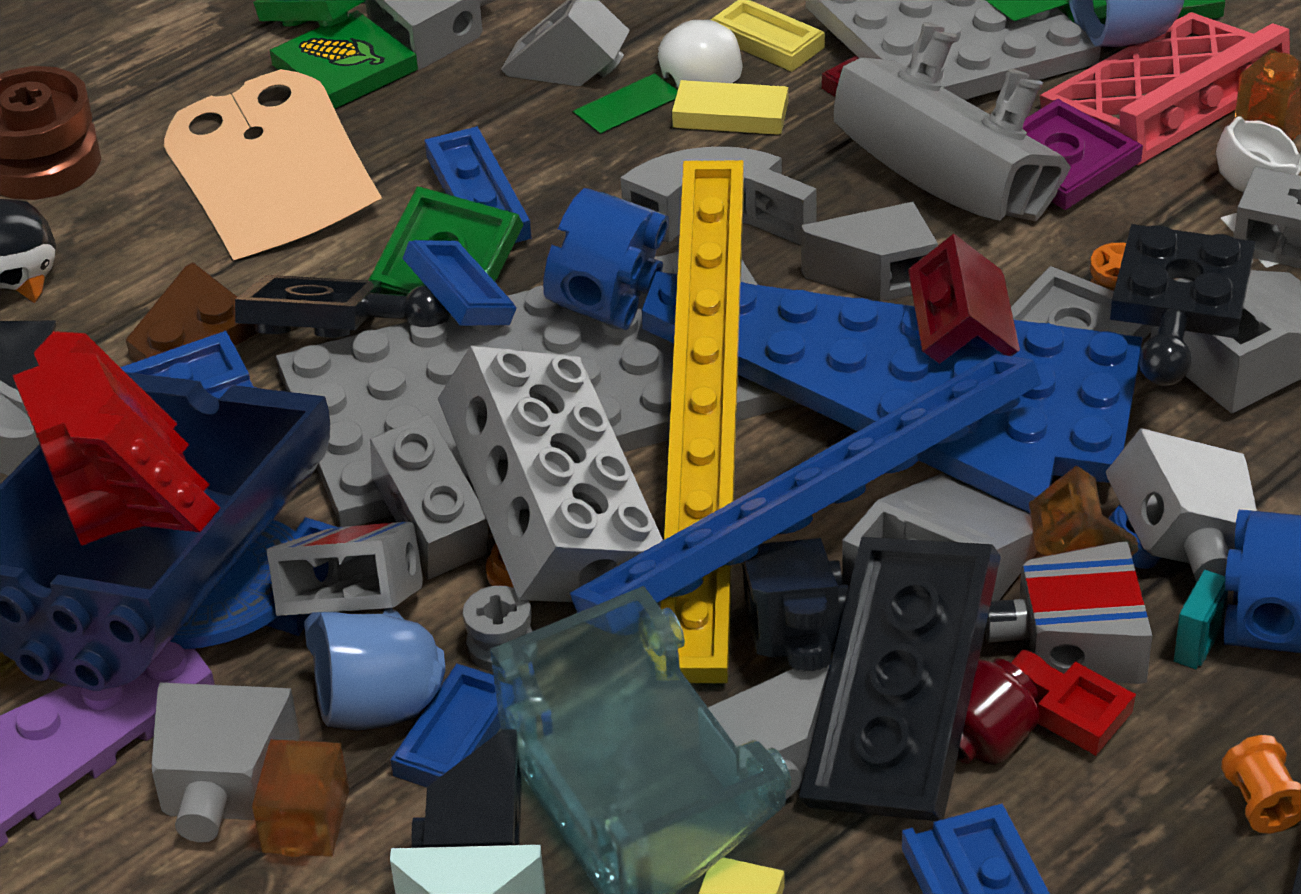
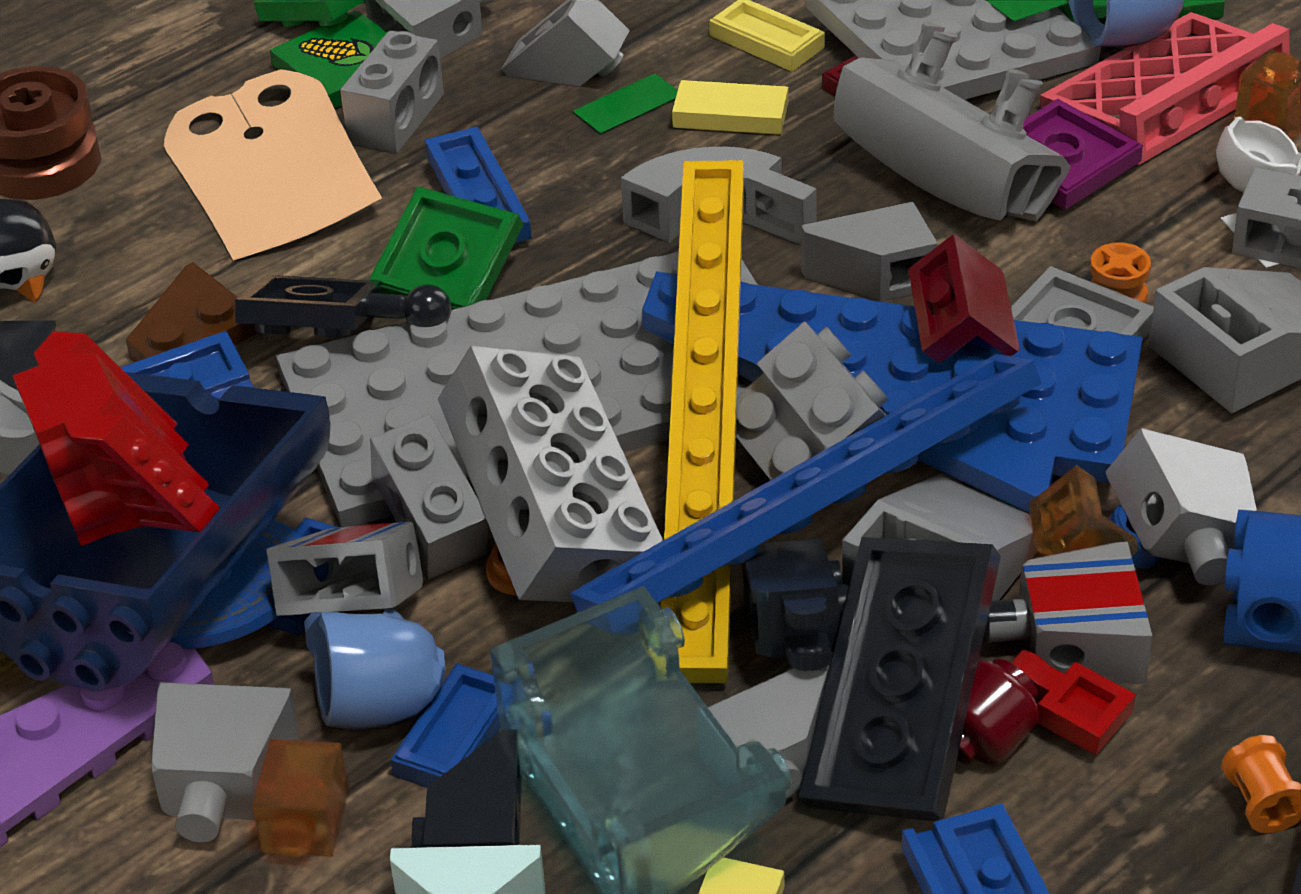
(392, 91): none -> light grey brick
(459, 283): blue tile -> none
(494, 618): light grey wheel -> none
(604, 257): blue brick -> none
(700, 53): white hair -> none
(804, 401): none -> light grey plate
(1152, 297): black plate -> none
(1201, 620): teal tile -> none

